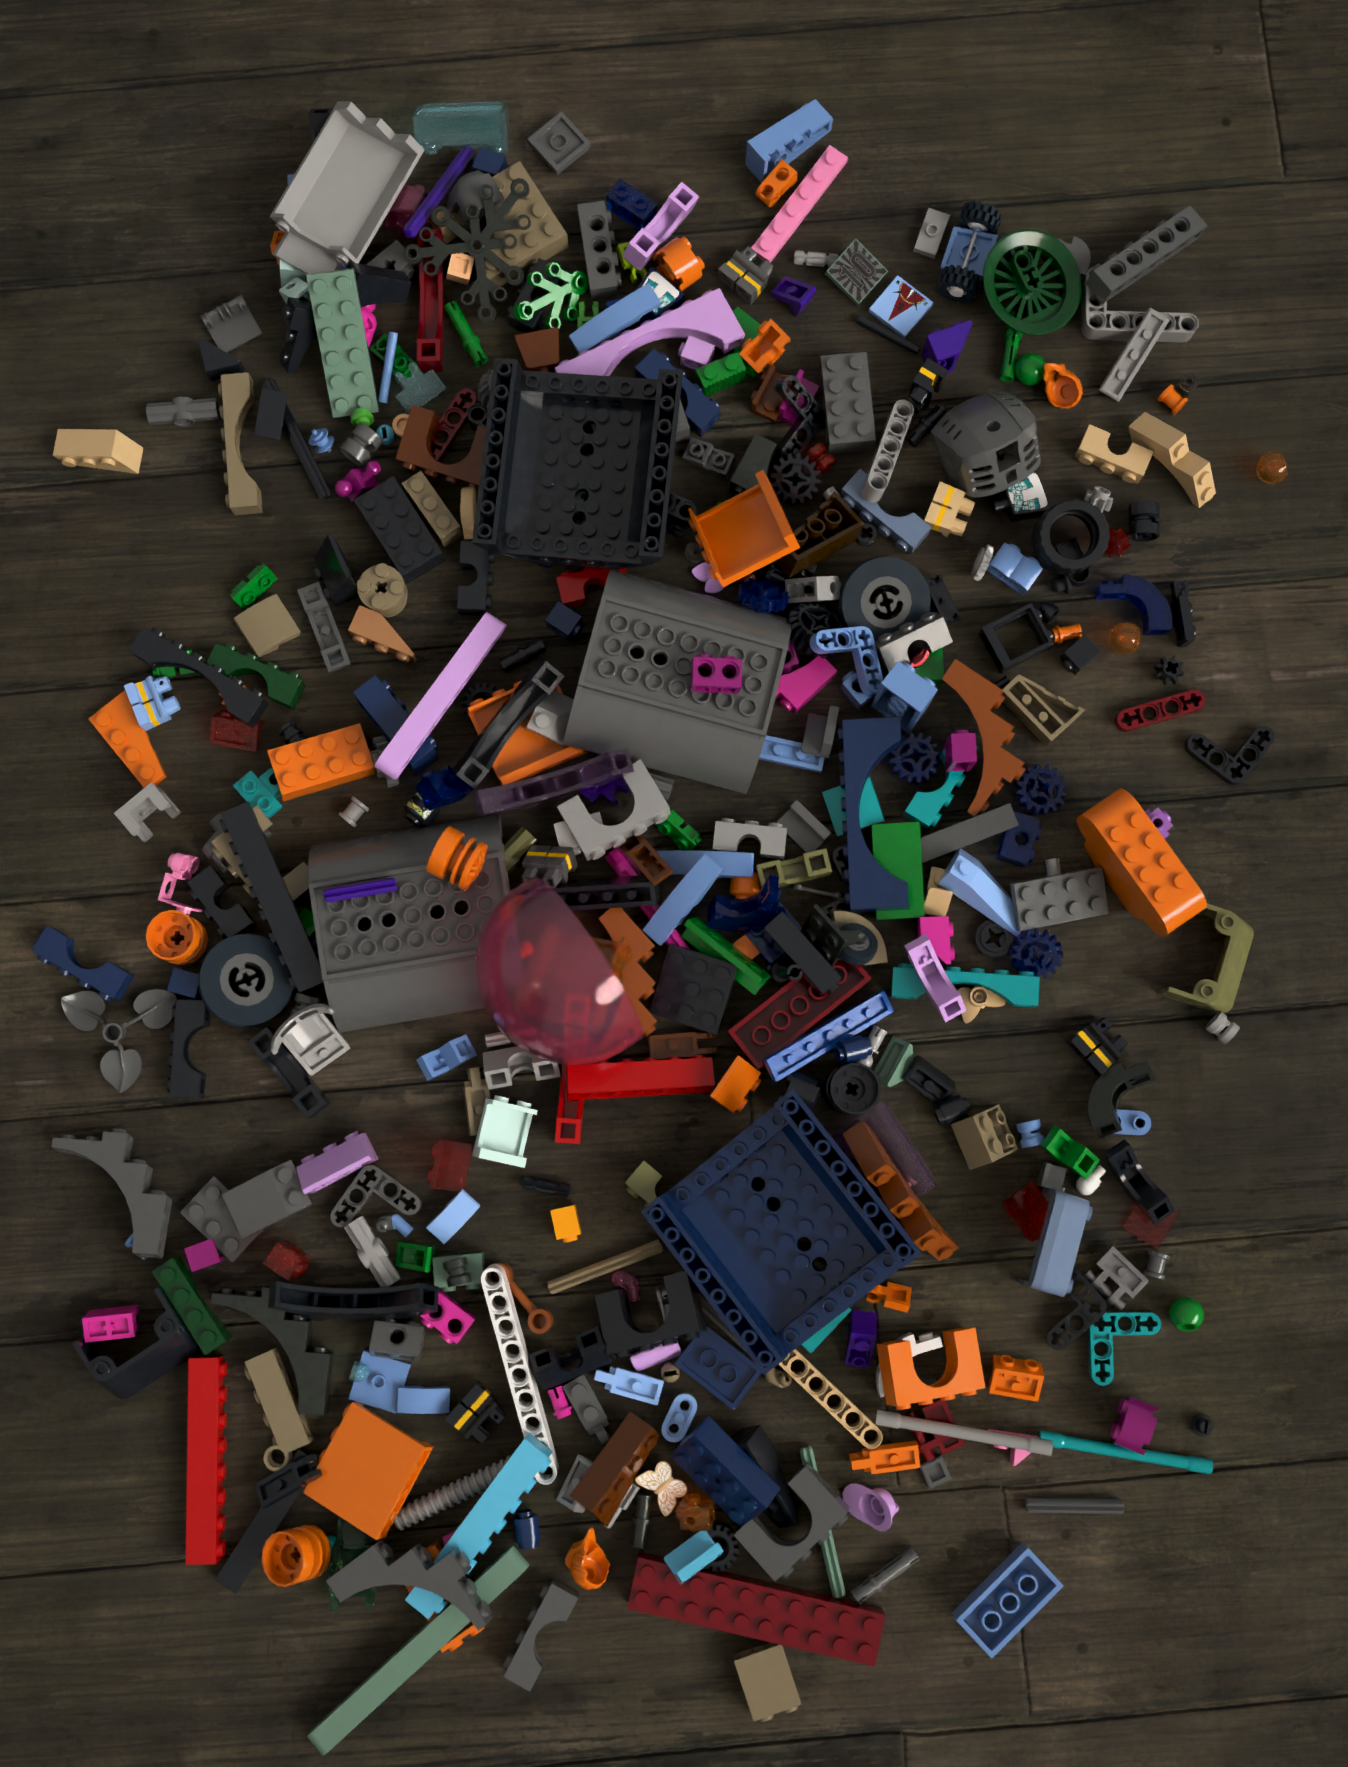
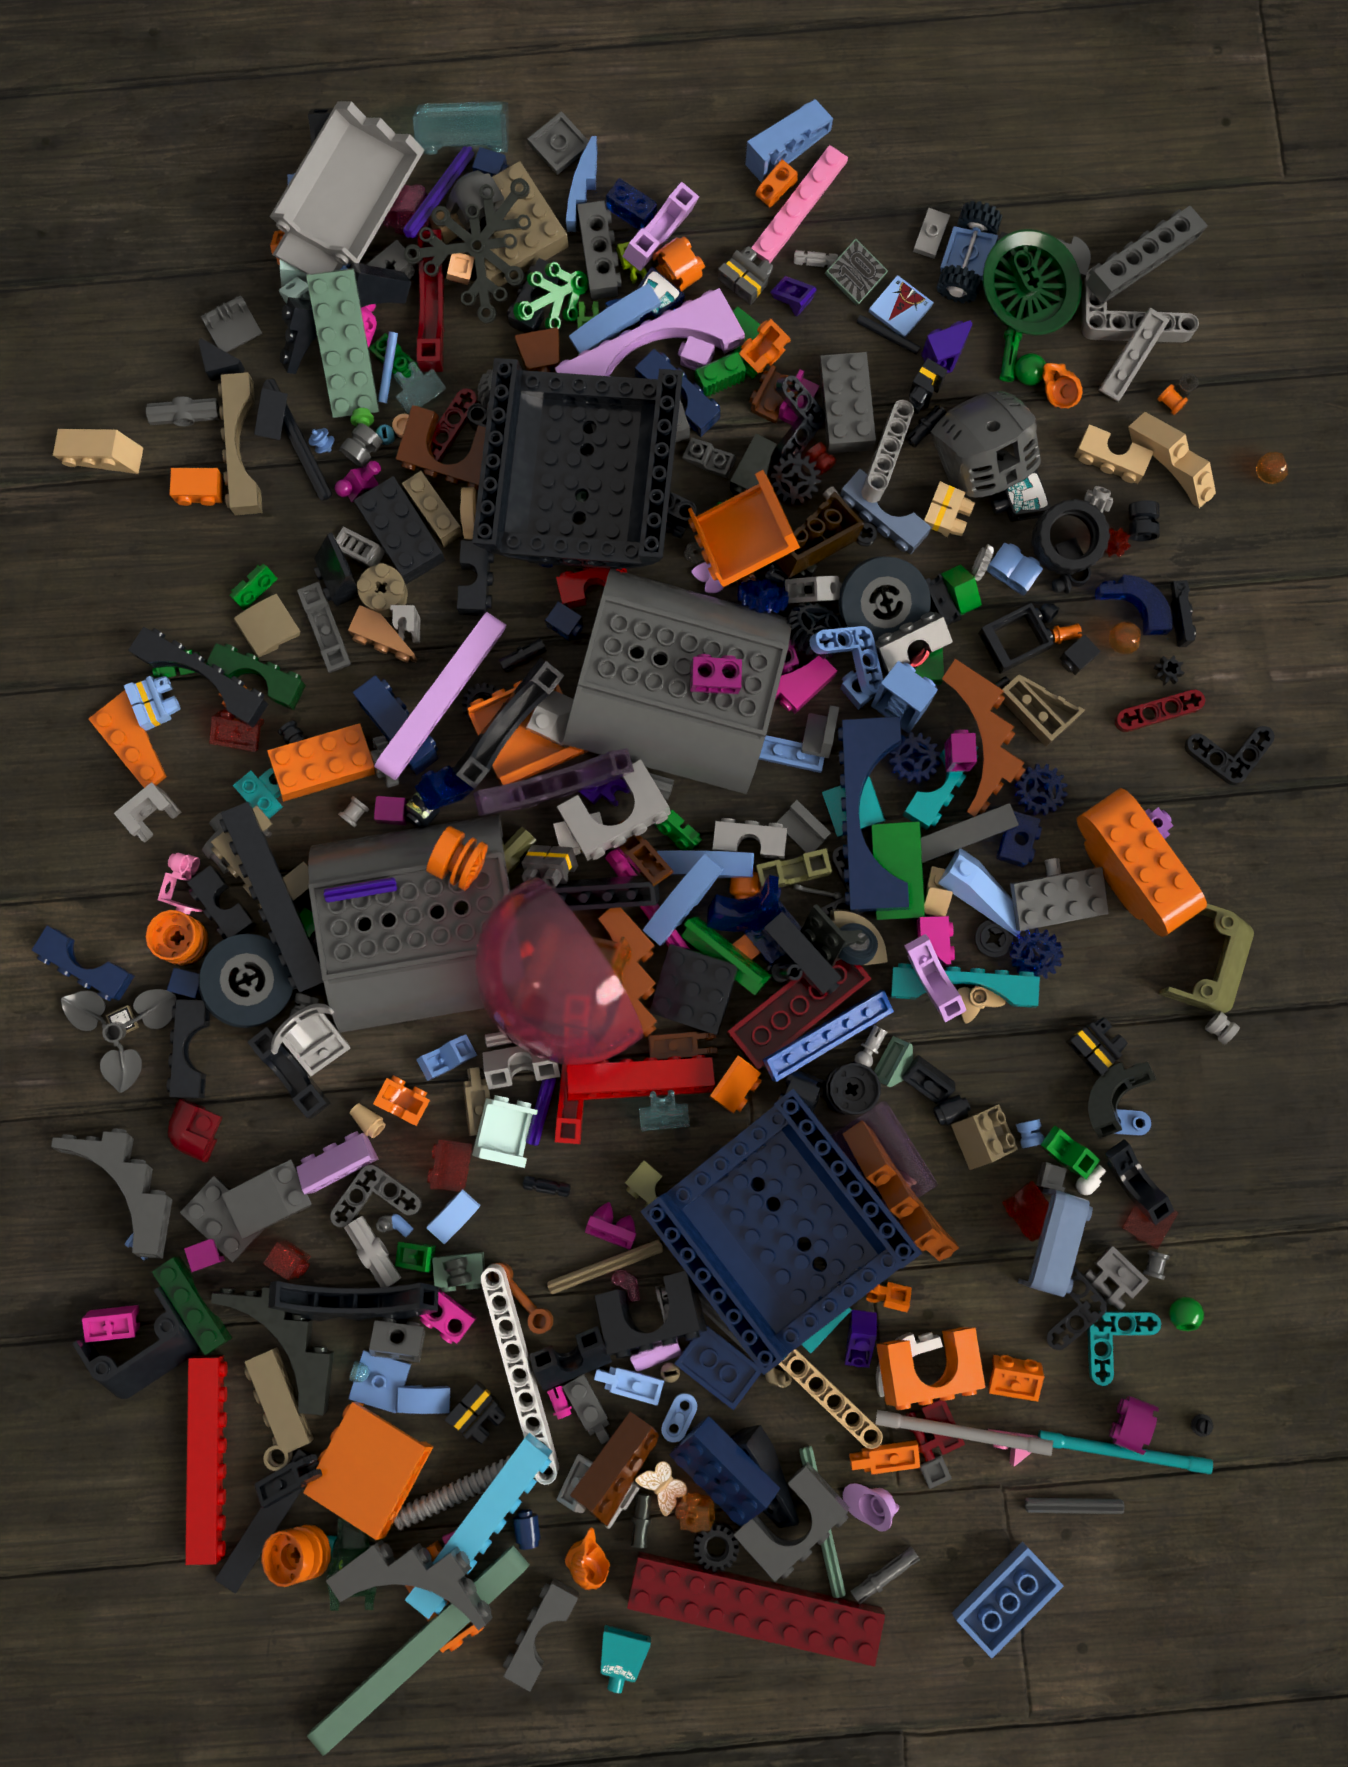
(123, 1015): none -> tile
(193, 1130): none -> dark red brick
(196, 486): none -> orange brick
(367, 1120): none -> tan cone
(372, 554): none -> light grey slope
(390, 810): none -> magenta panel
(401, 1100): none -> orange cylinder
(407, 620): none -> light grey hinge
(470, 342): green pin -> none
(542, 1106): none -> dark purple axle
(566, 1223): light orange brick -> none
(583, 180): none -> medium blue slope
(601, 1226): none -> magenta tile
(622, 1656): none -> teal torso
(663, 1113): none -> clear light blue plate
(692, 1556): medium azure panel -> none
(767, 1681): dark tan brick -> none
(853, 1049): dark blue brick -> none
(962, 589): none -> green slope

